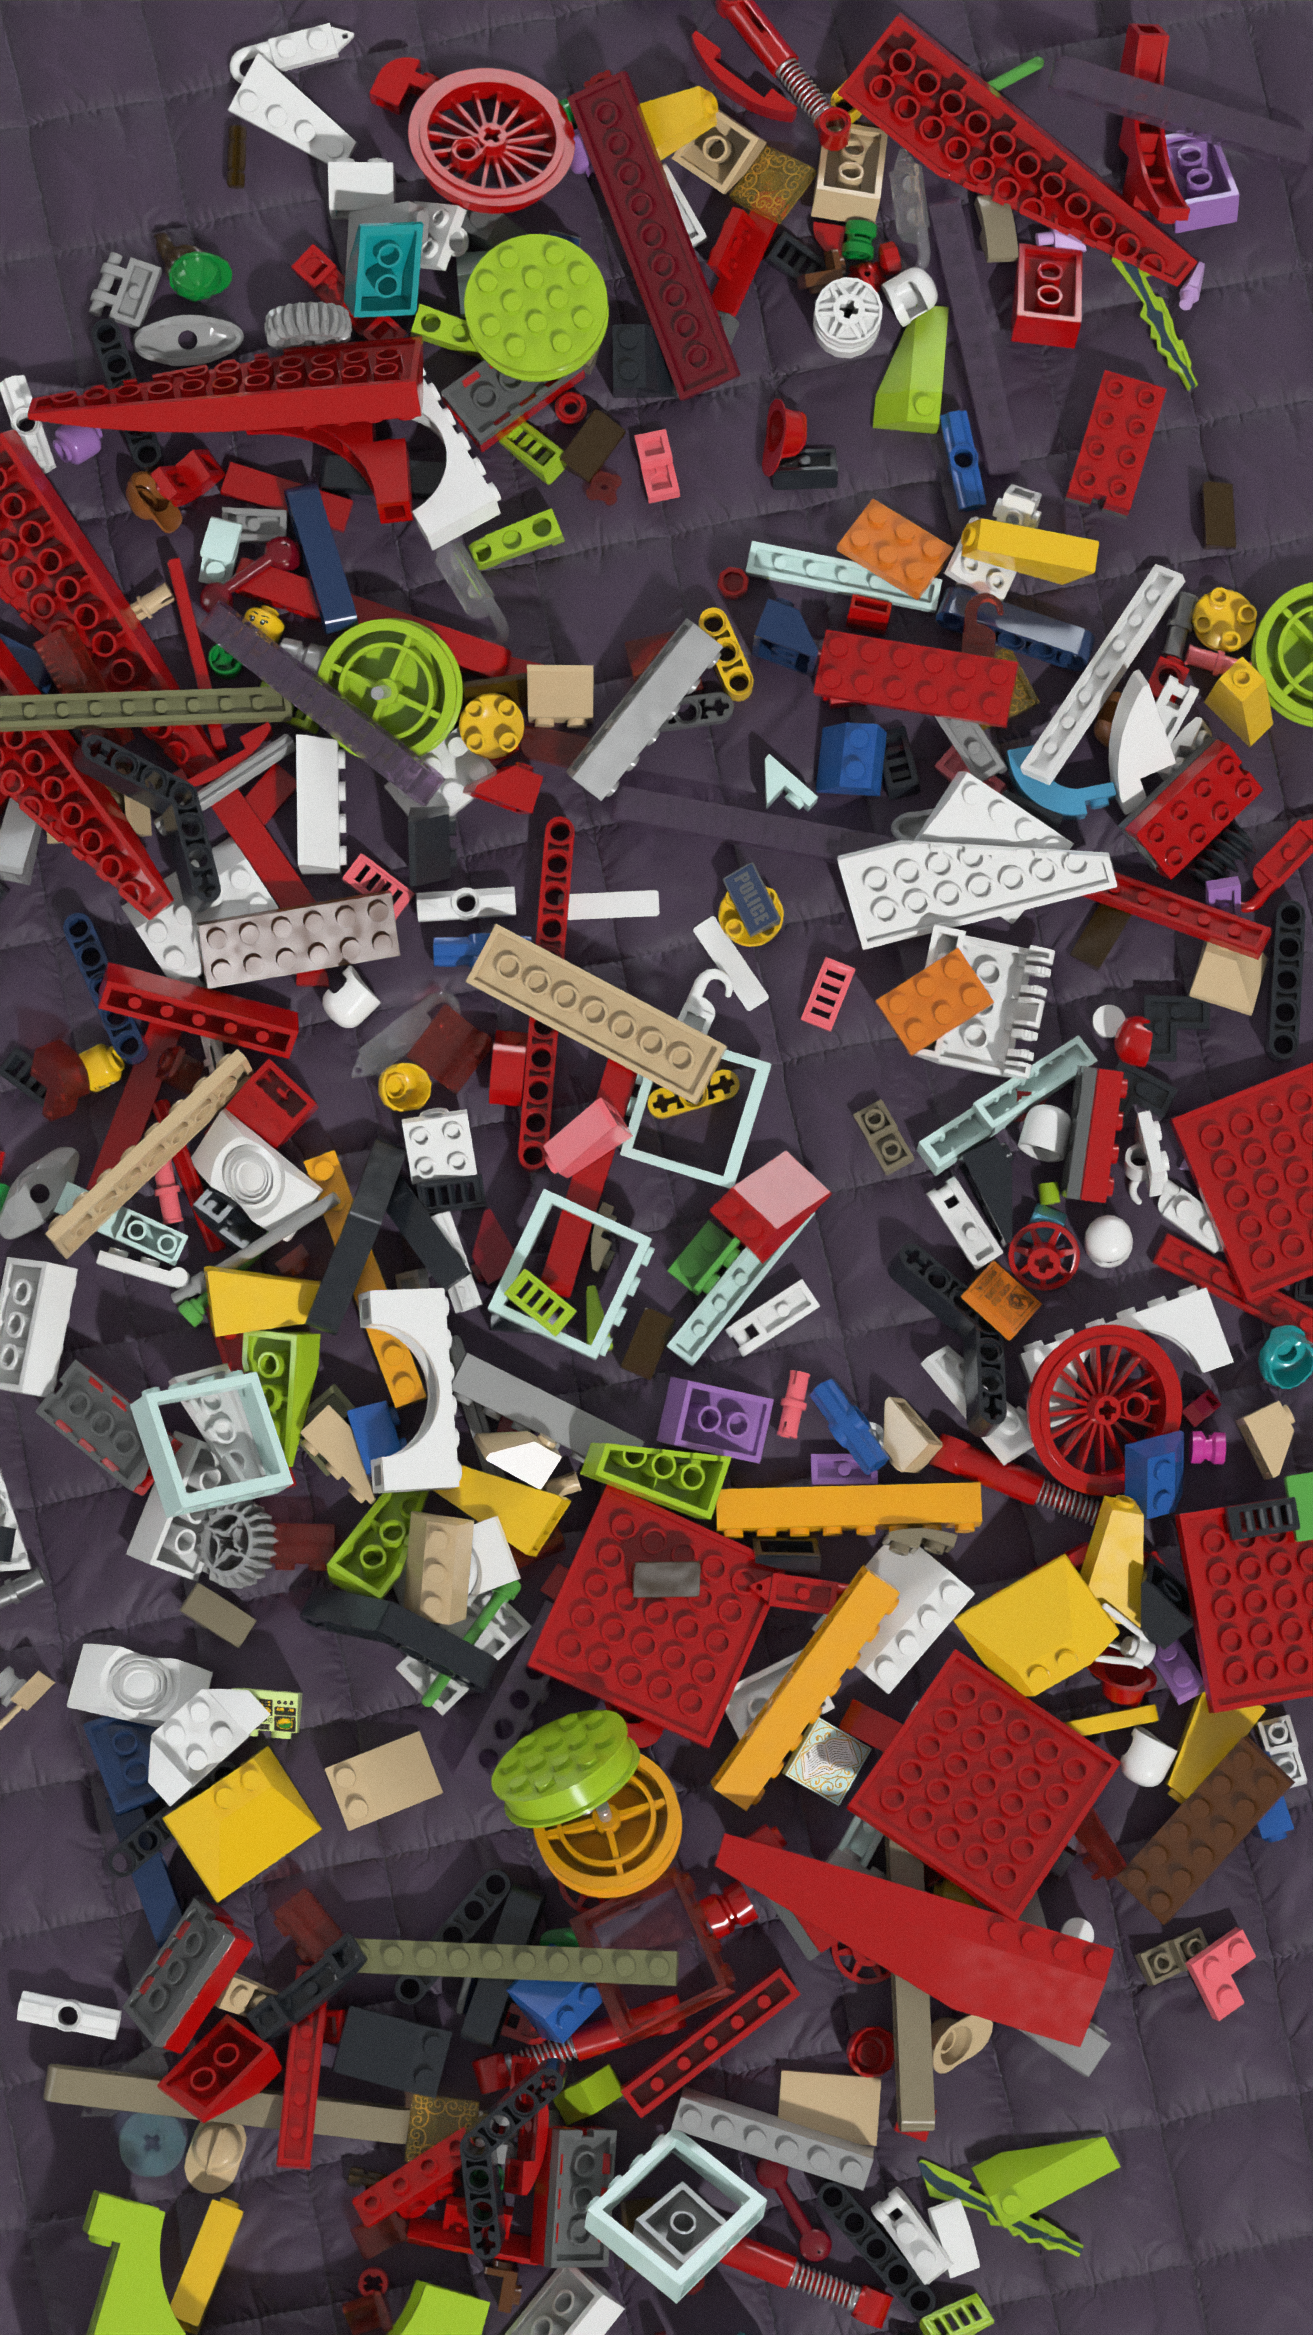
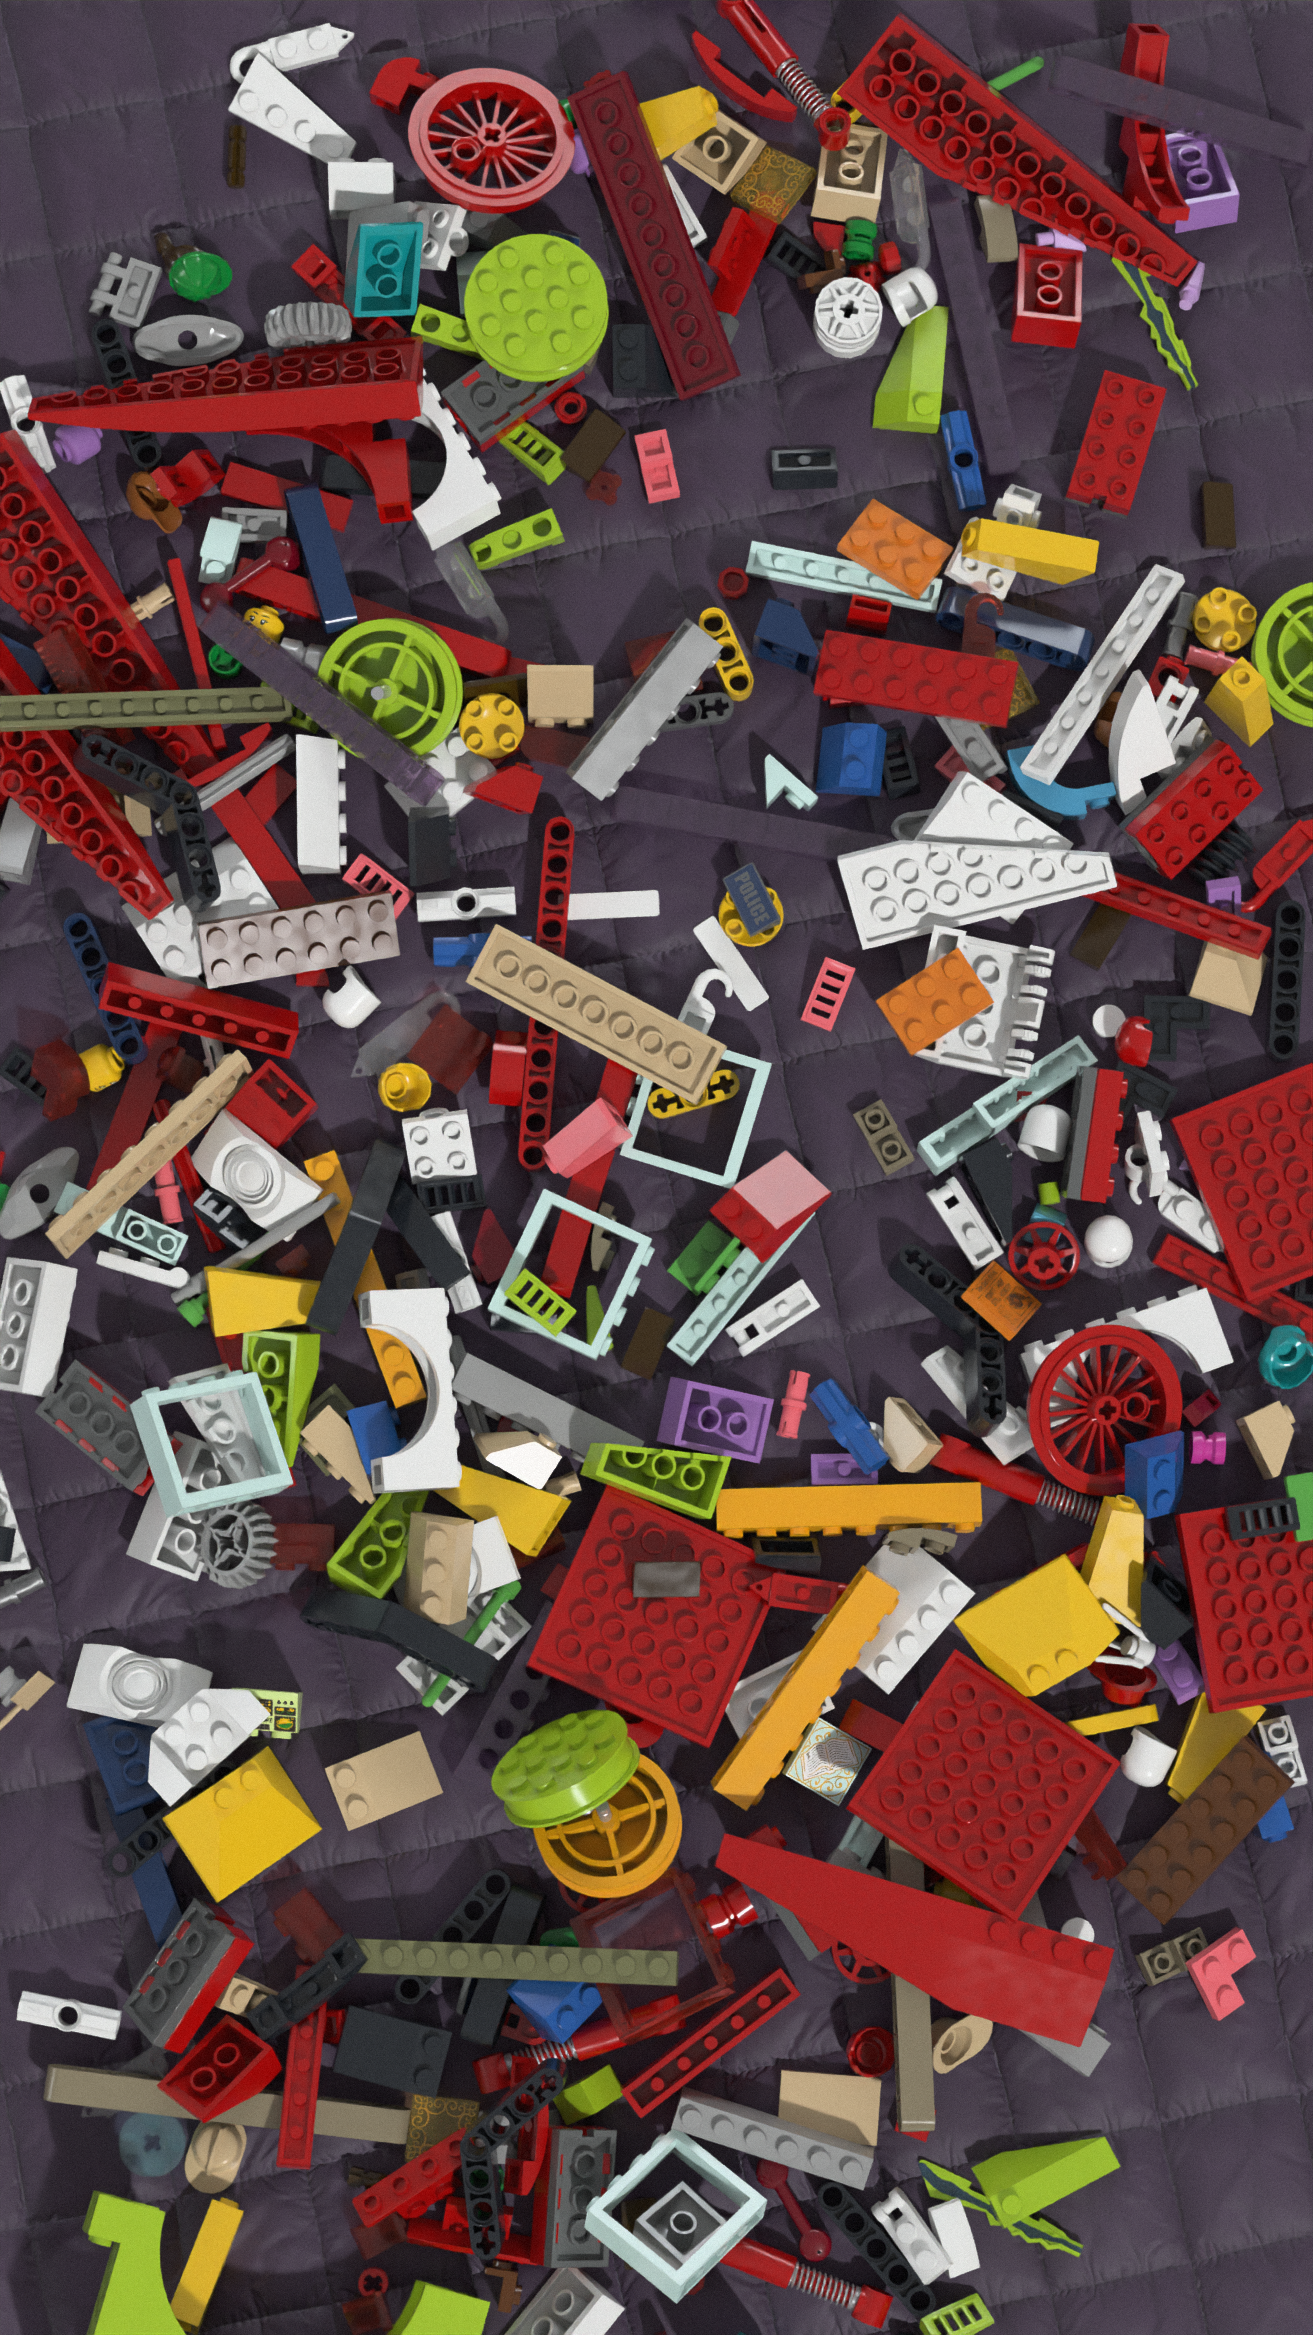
(217, 1615): dark tan slope -> none
(784, 435): red piece -> none

